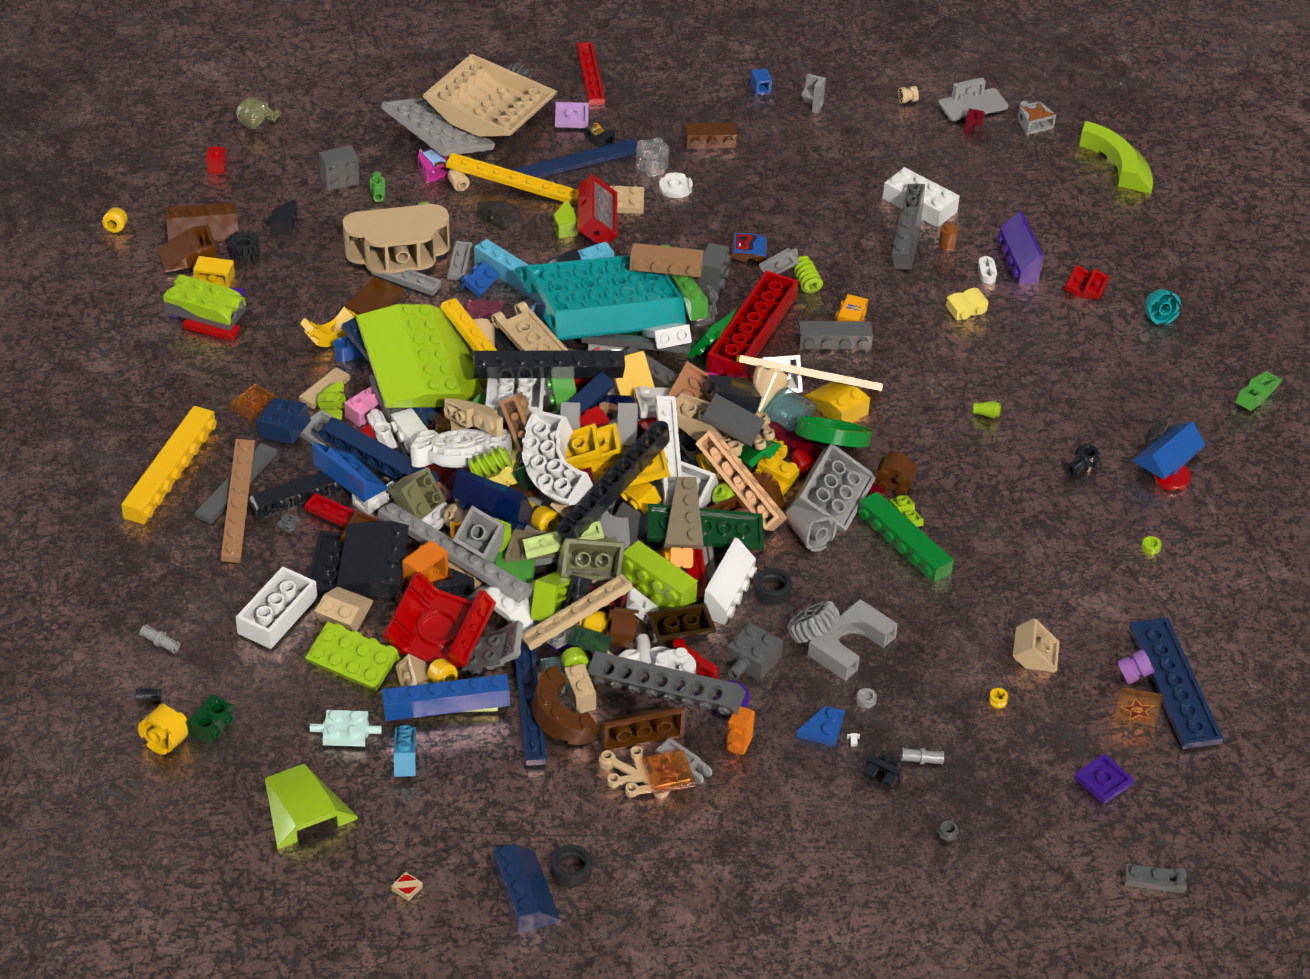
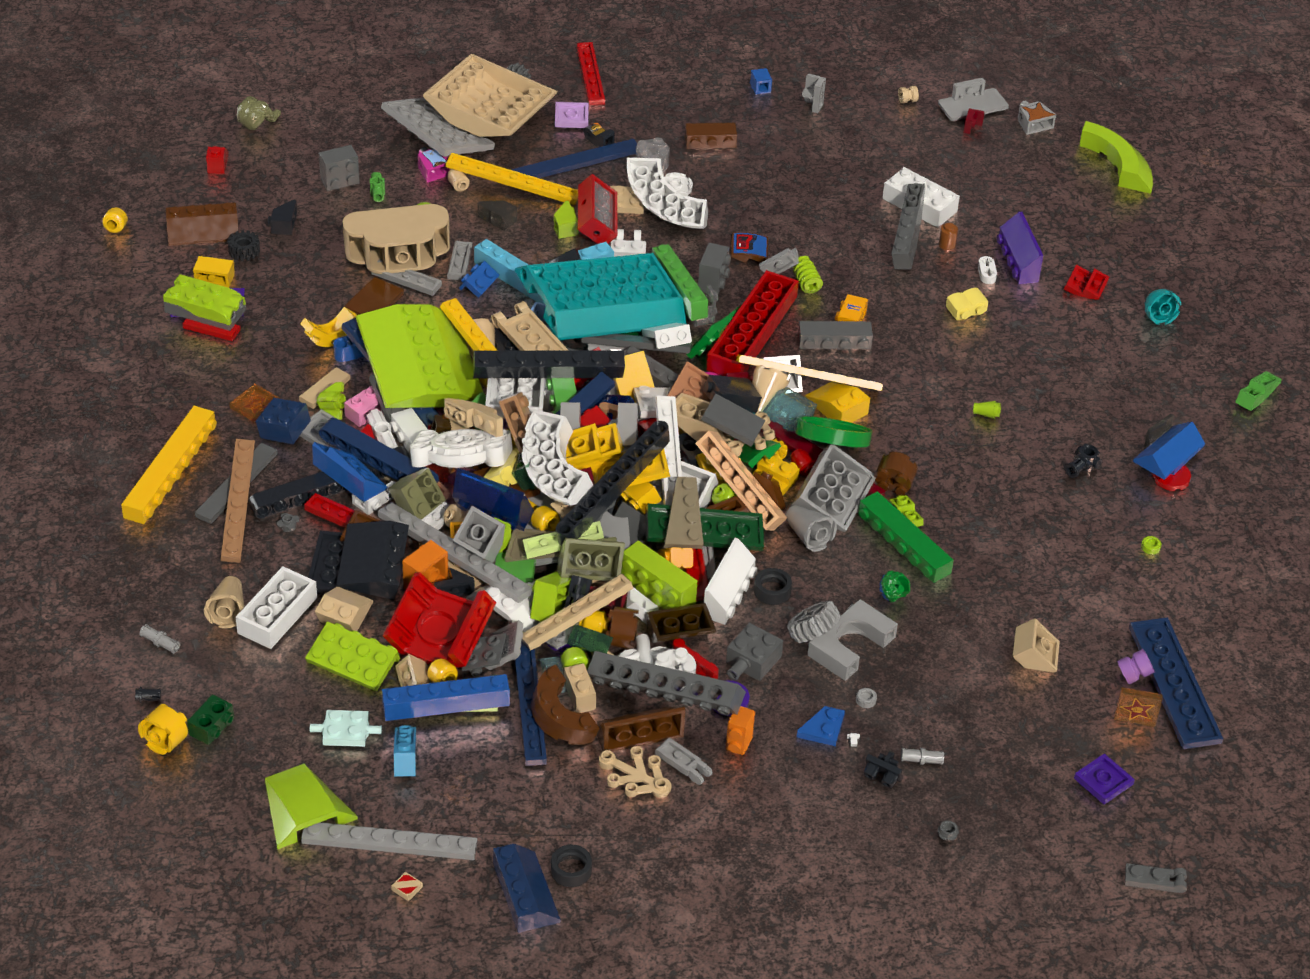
(187, 247): reddish brown slope -> none
(225, 603): none -> tan cone
(390, 840): none -> light grey plate
(484, 309): clear pink tile -> none
(490, 462): lime piece -> none
(624, 247): none -> white plate
(661, 198): none -> white brick
(666, 260): medium nougat brick -> none
(668, 772): clear orange tile -> none
(894, 585): none -> green piece
(998, 698): yellow bush -> none

